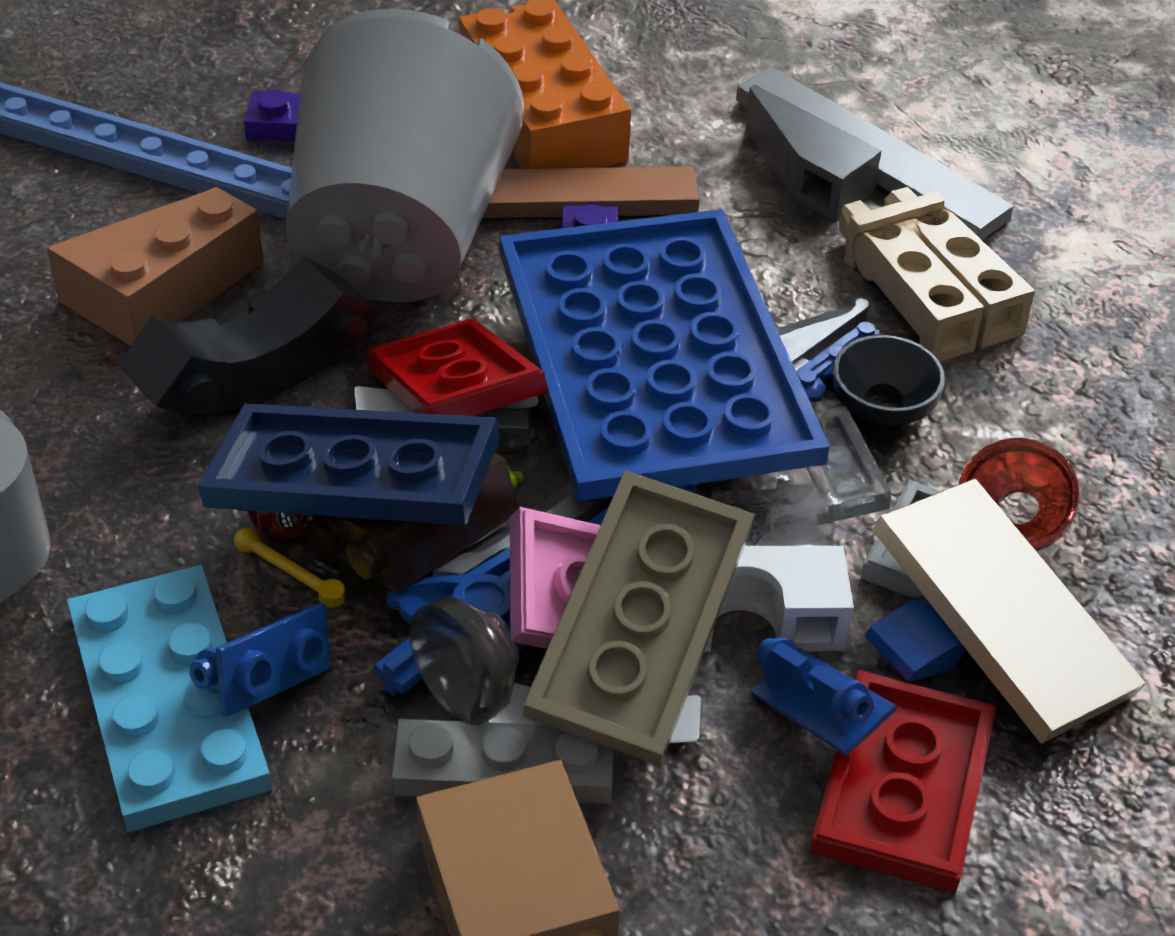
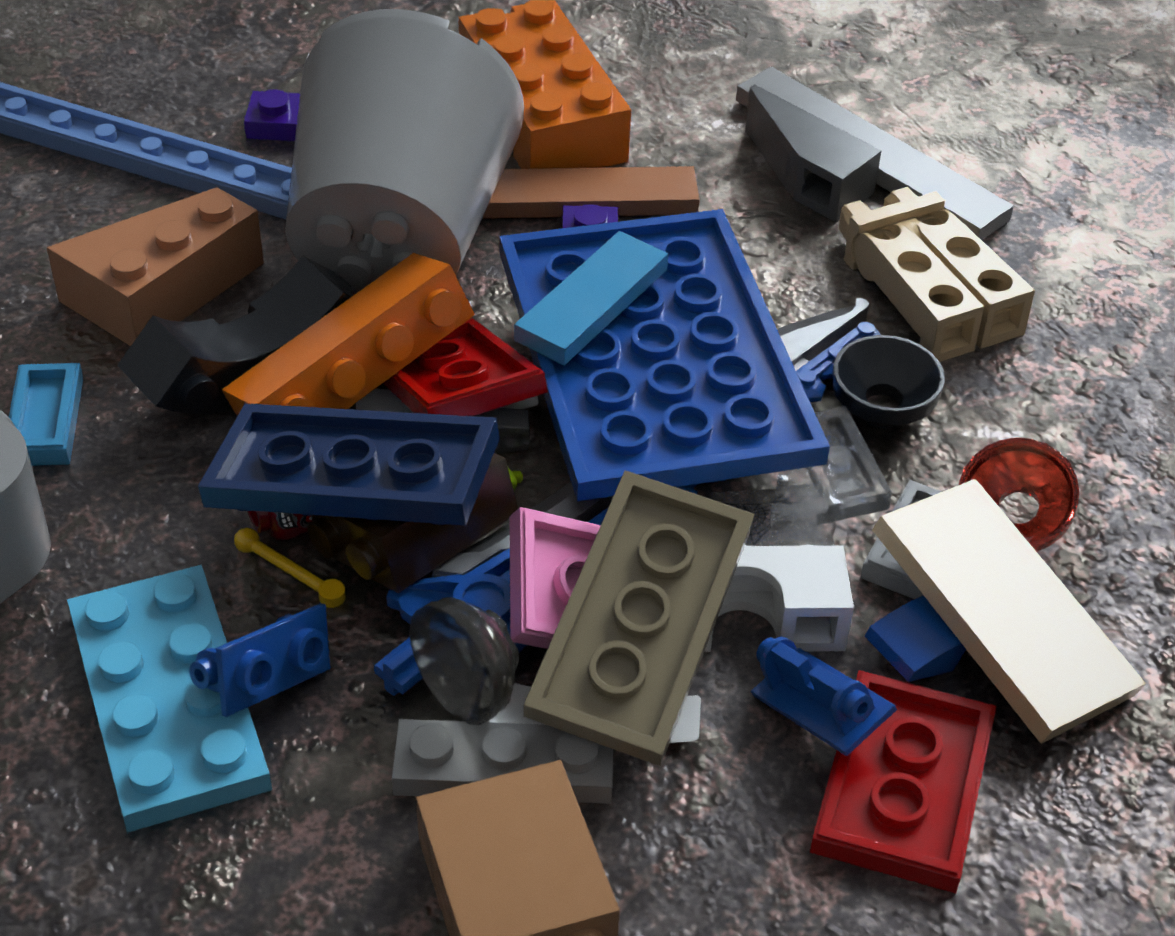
(47, 410): none -> dark azure tile
(360, 340): none -> orange brick
(590, 297): none -> dark azure tile

